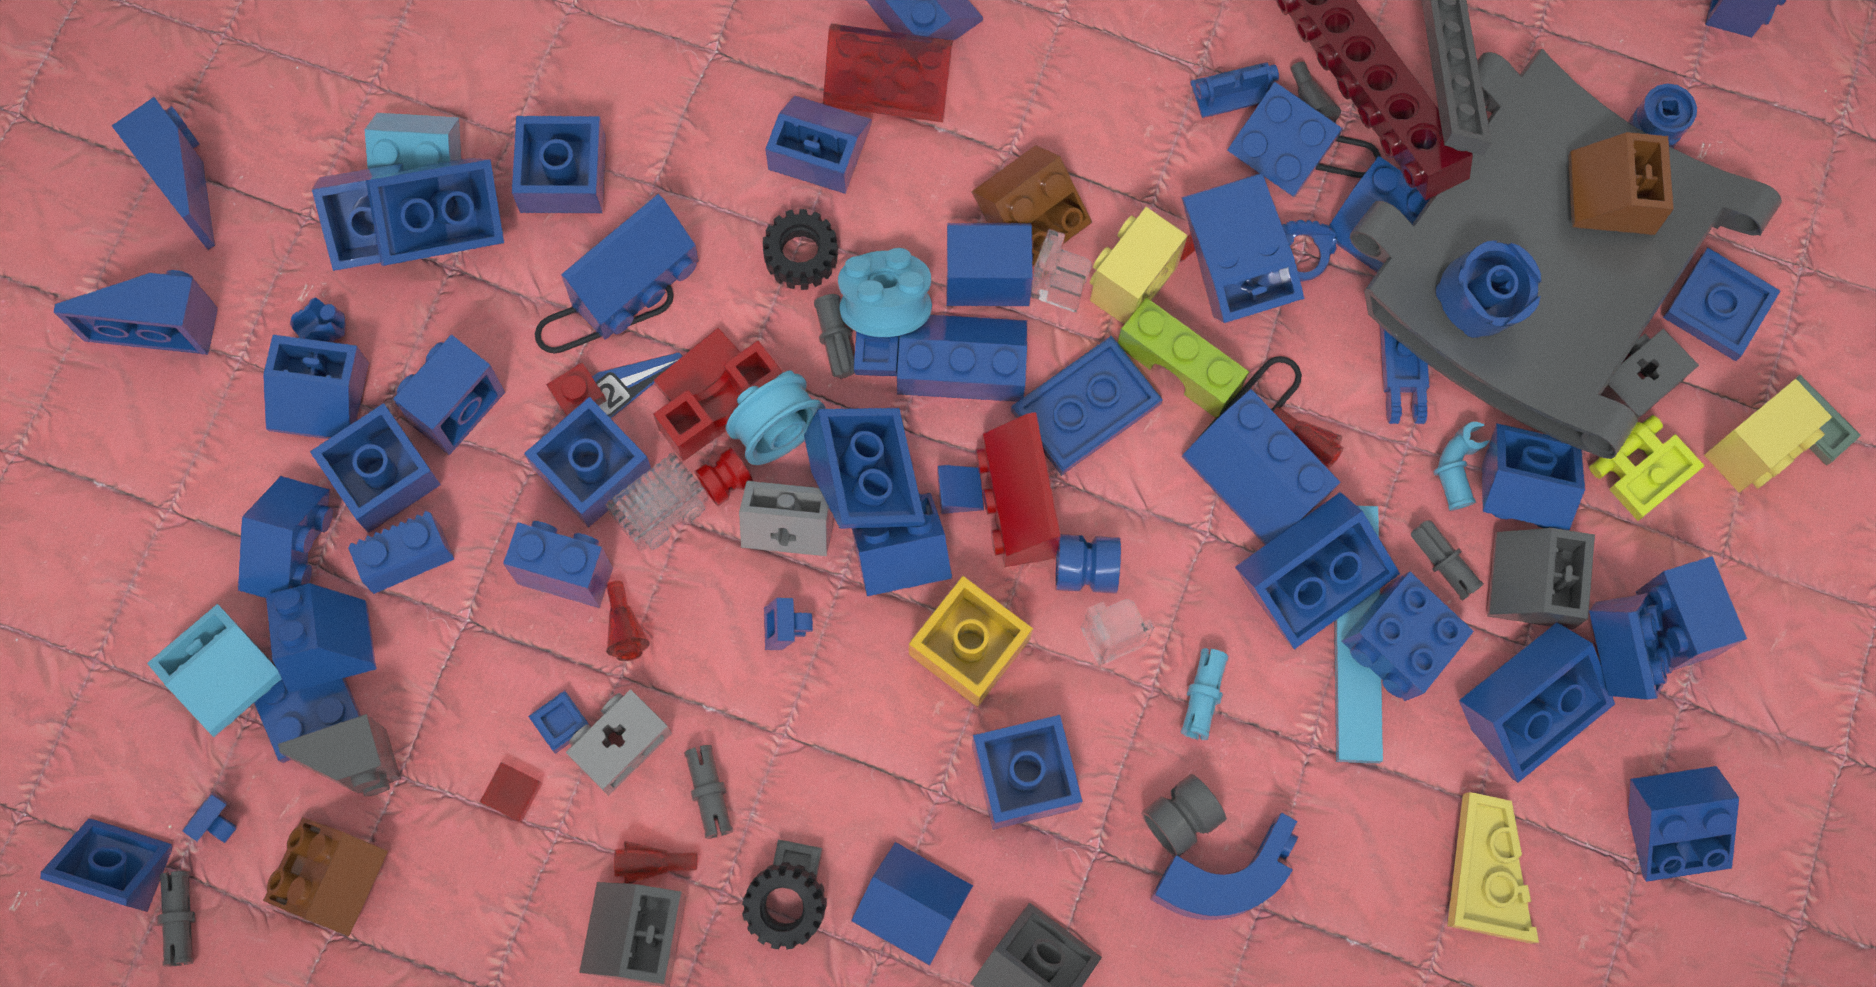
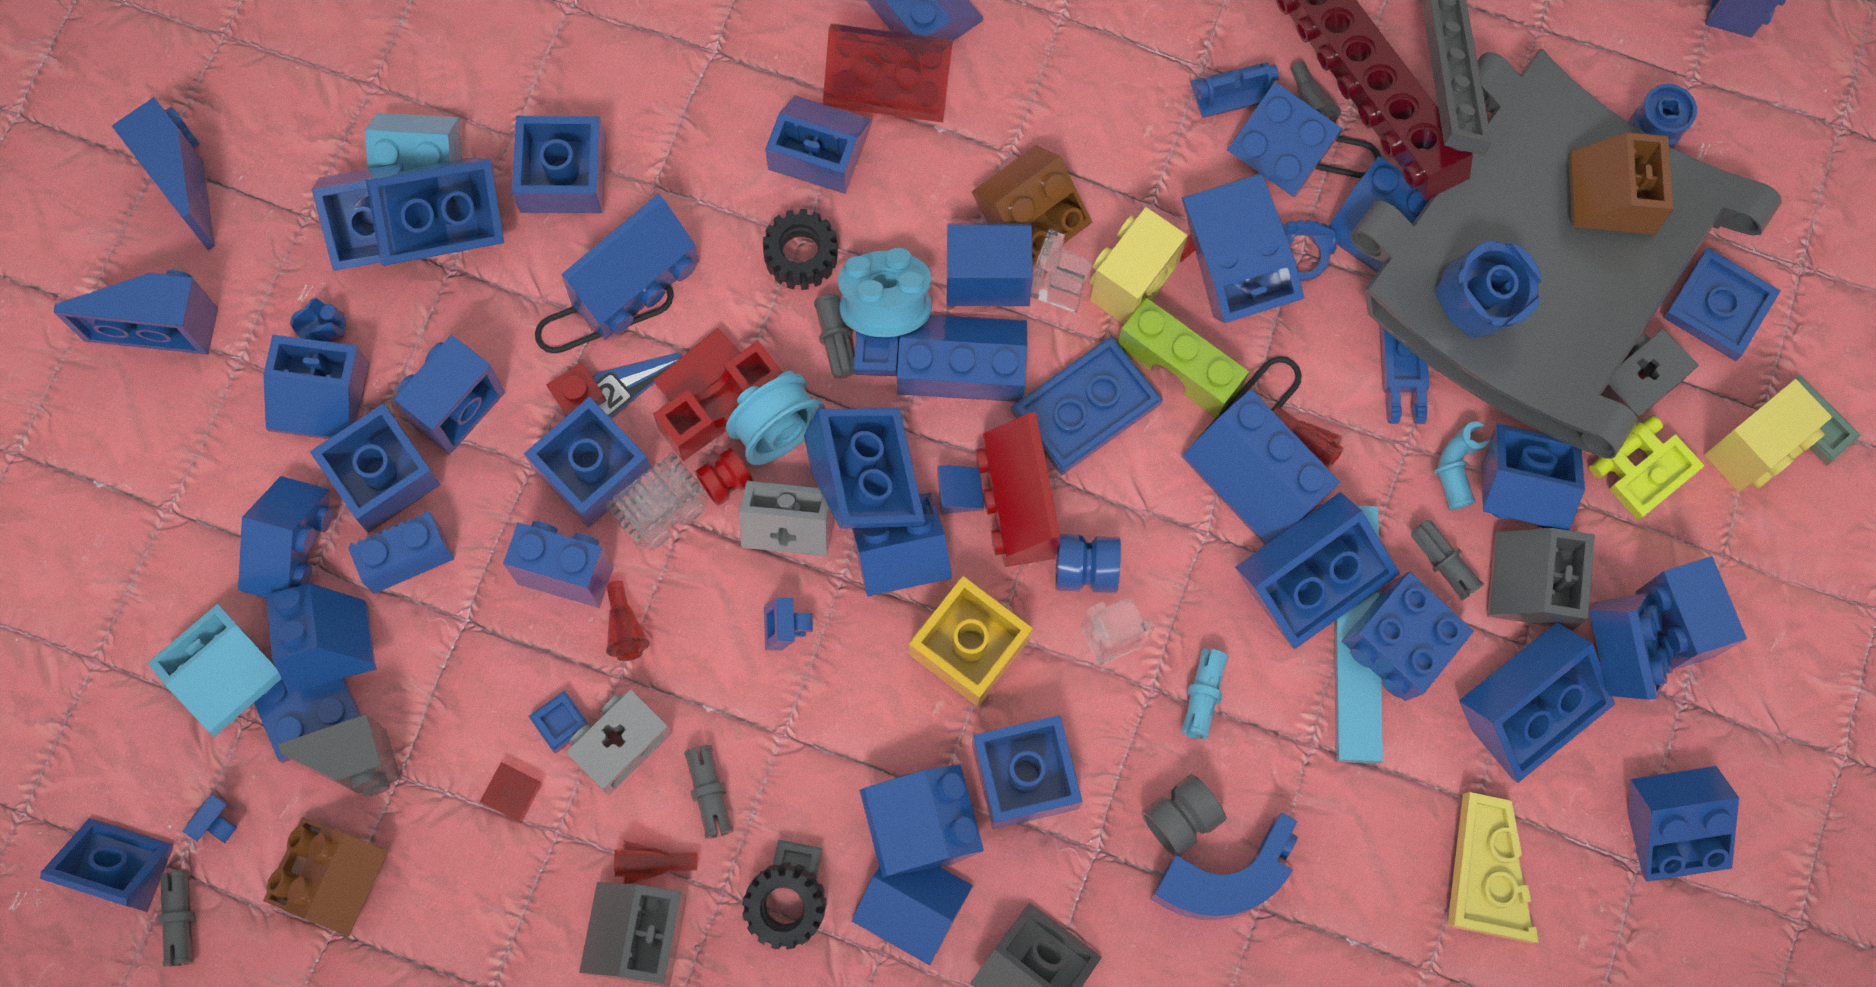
(921, 821): none -> blue slope

